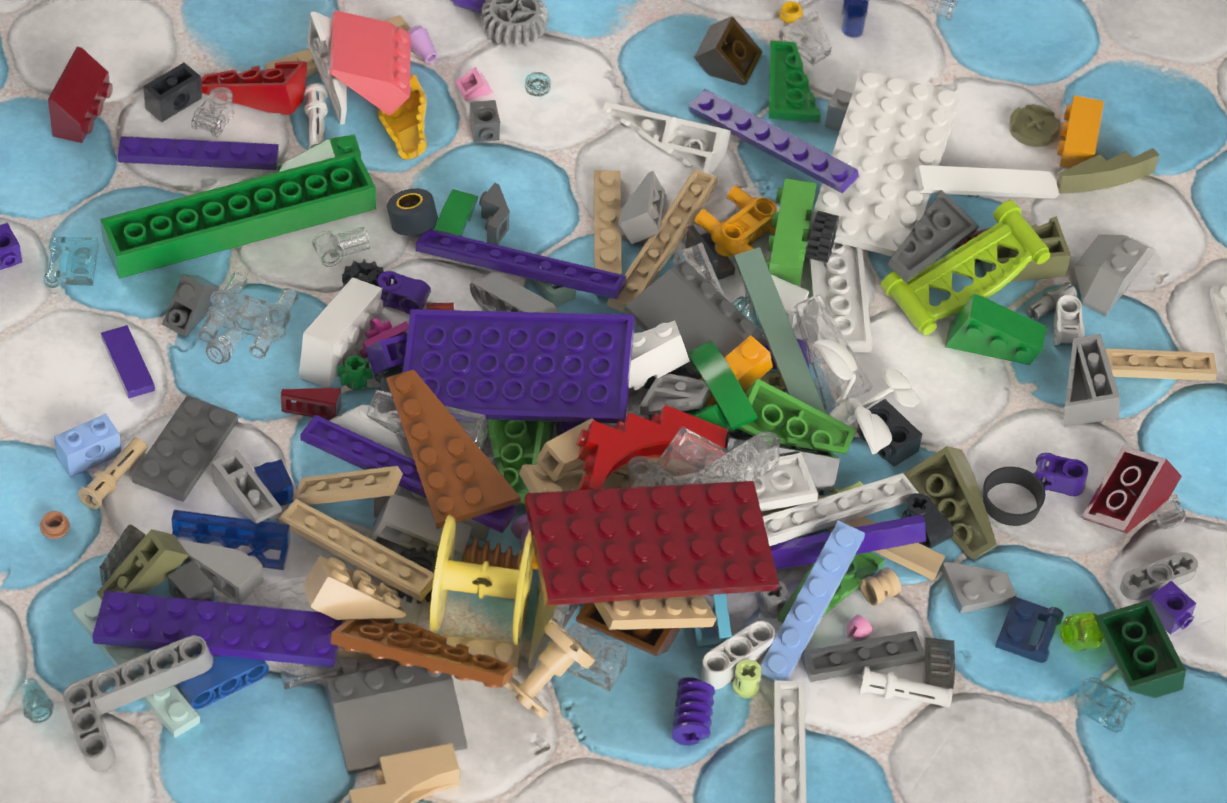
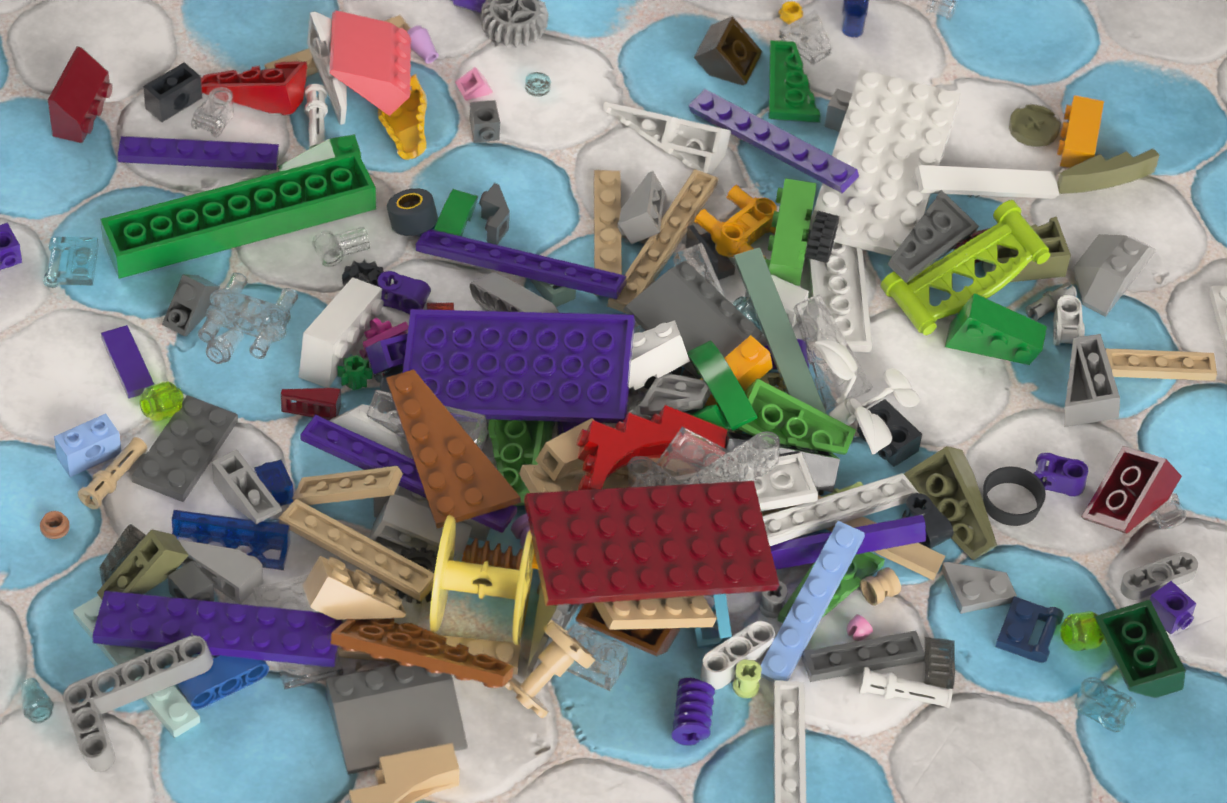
(161, 401): none -> clear neon green head

